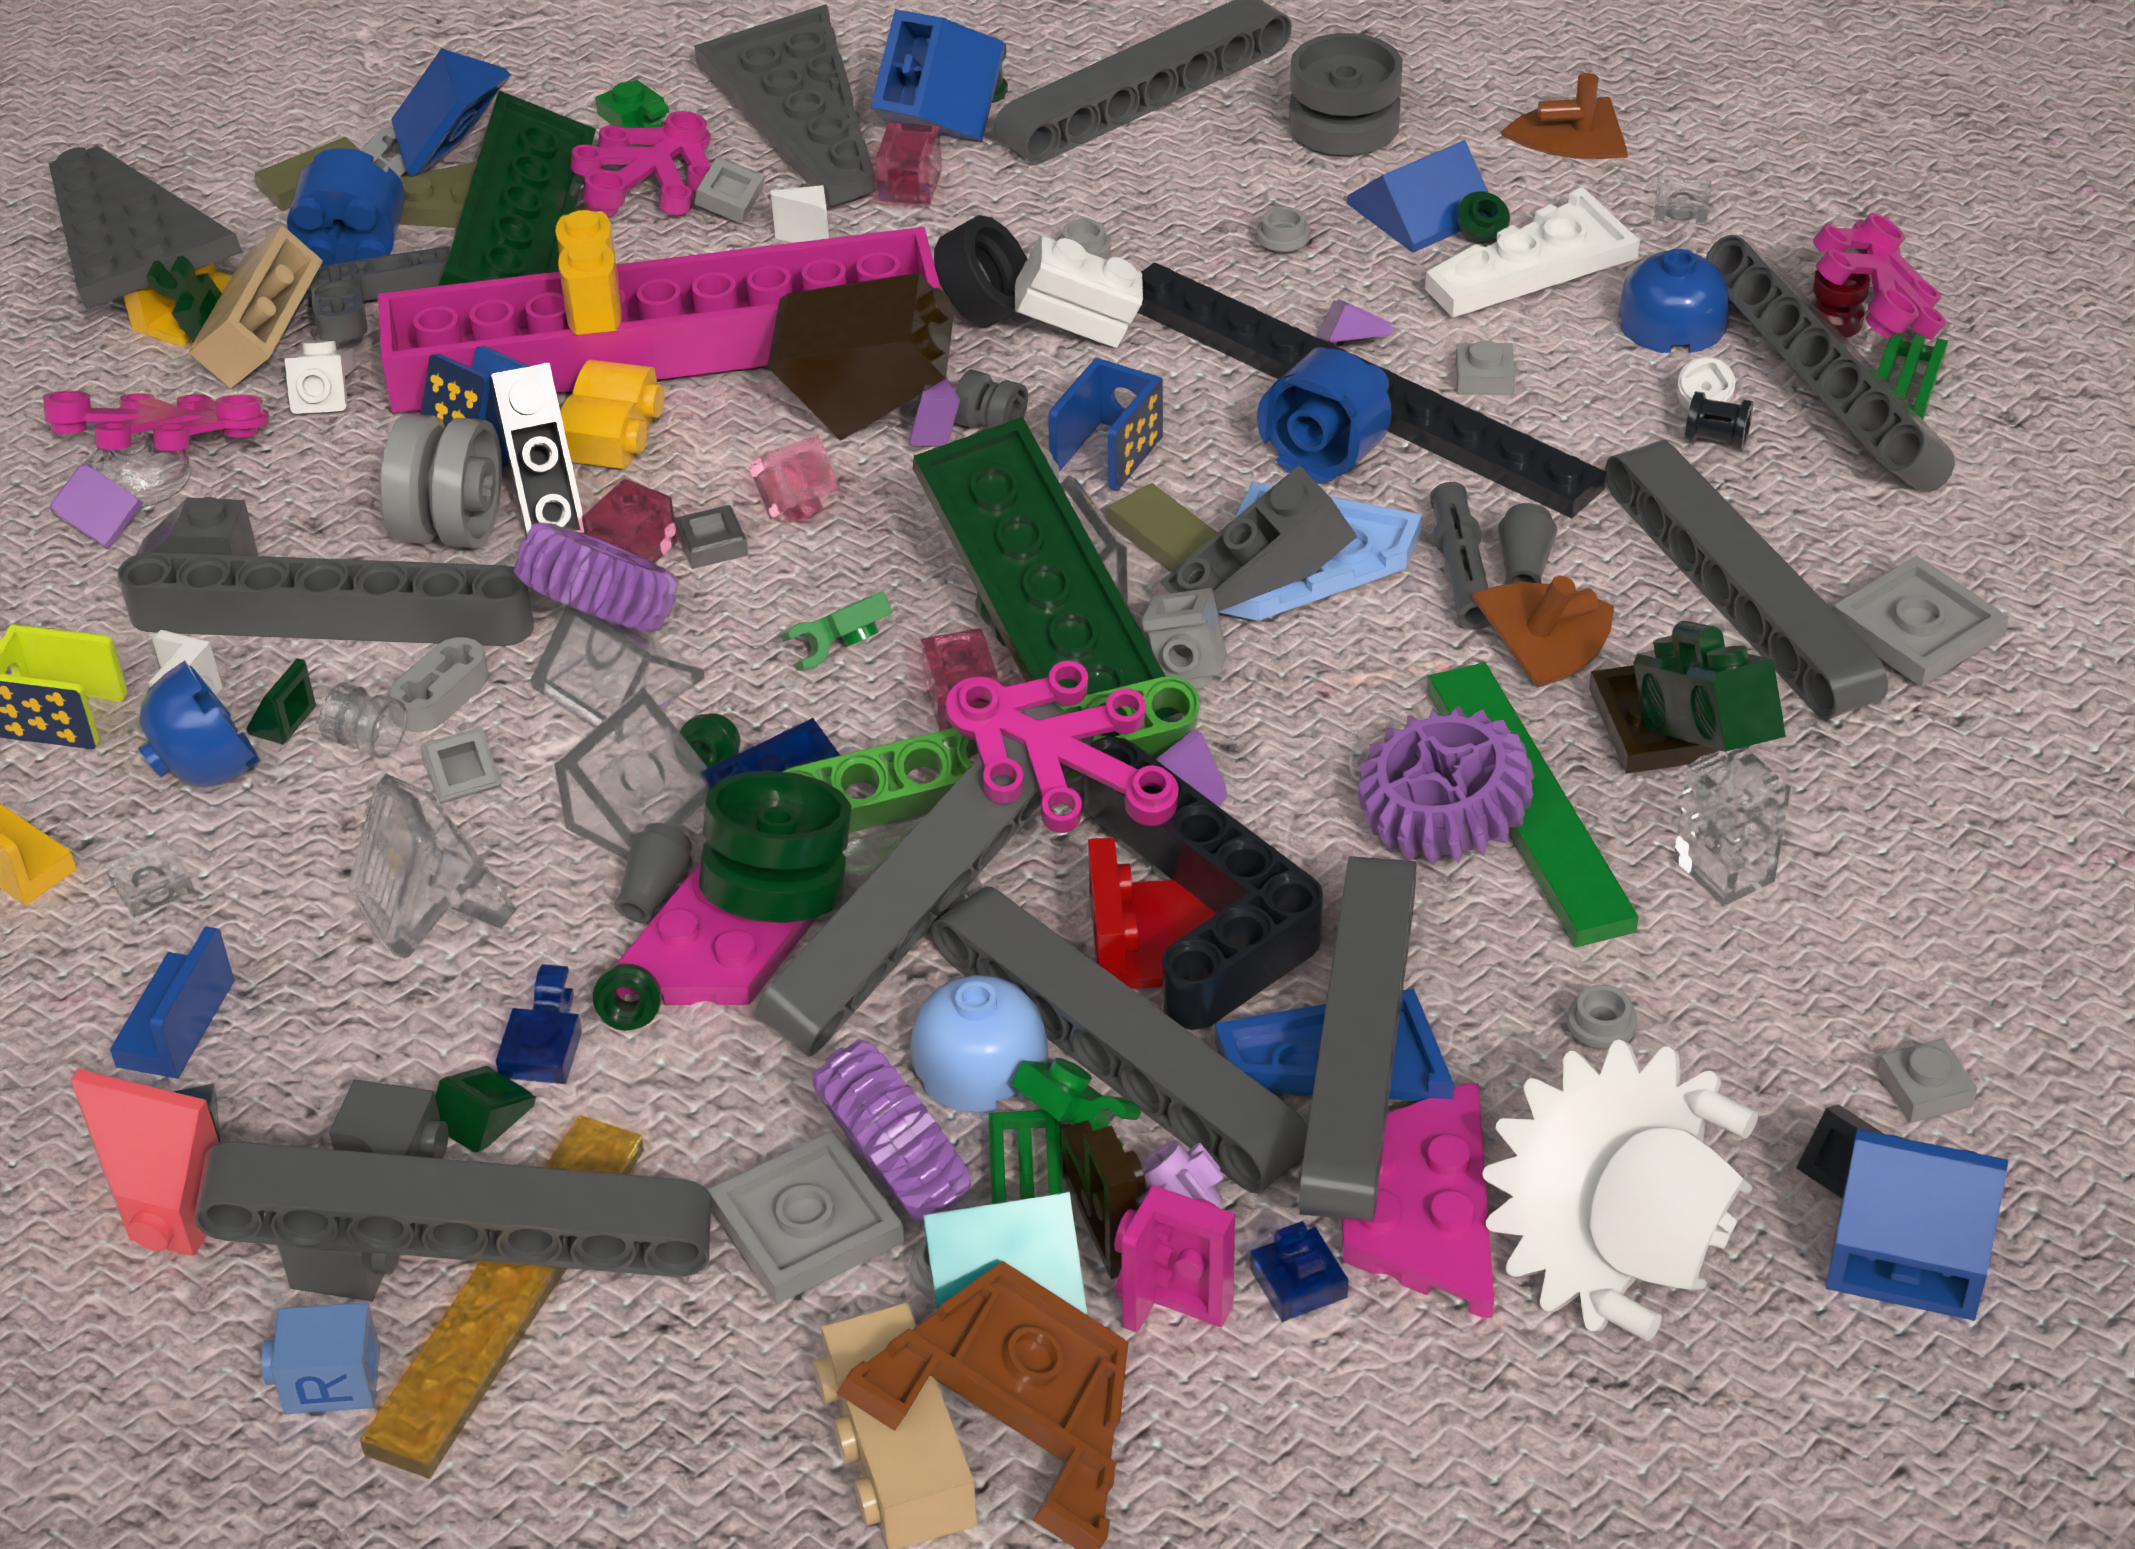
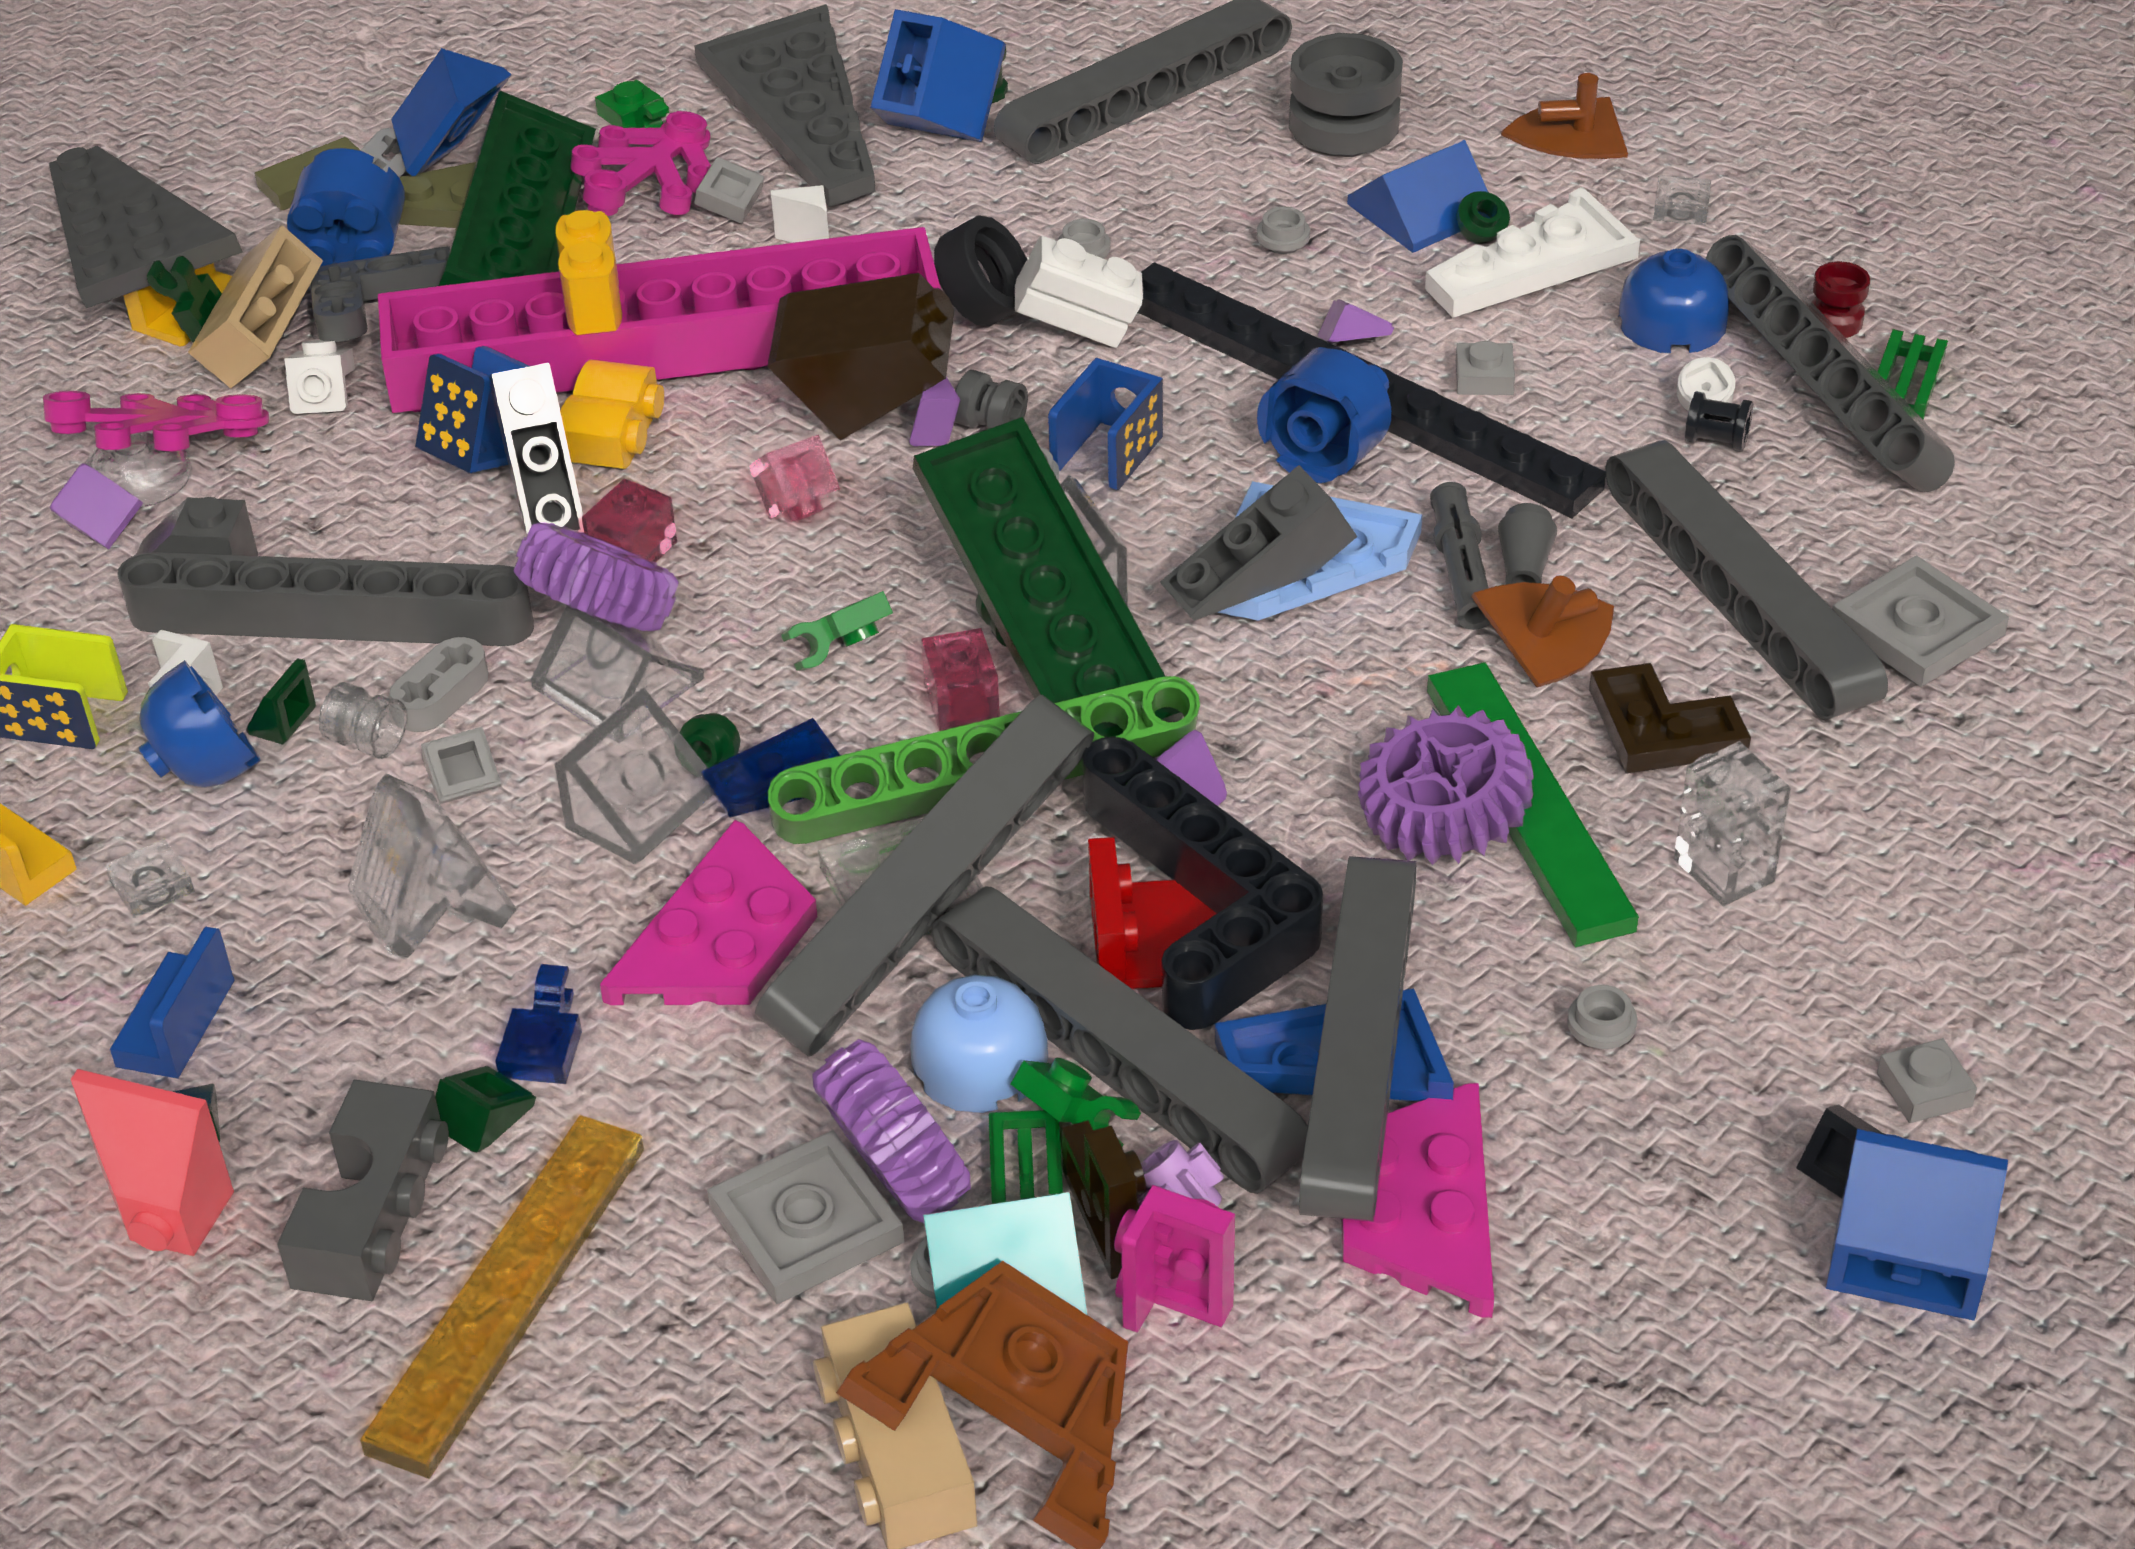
(323, 1358): medium blue brick -> none
(441, 480): light grey wheel -> none
(453, 1209): dark grey beam -> none
(621, 1013): dark green plate -> none
(652, 870): dark grey cone -> none
(711, 536): flat silver tile -> none
(774, 846): dark green wheel -> none
(909, 163): clear pink brick -> none
(1057, 741): dark pink plant -> none
(1159, 525): olive tile -> none
(1191, 621): light grey brick -> none
(1298, 1272): clear blue tile -> none
(1617, 1183): white piece -> none
(1708, 691): dark green piece -> none
(1899, 291): dark pink plant -> none

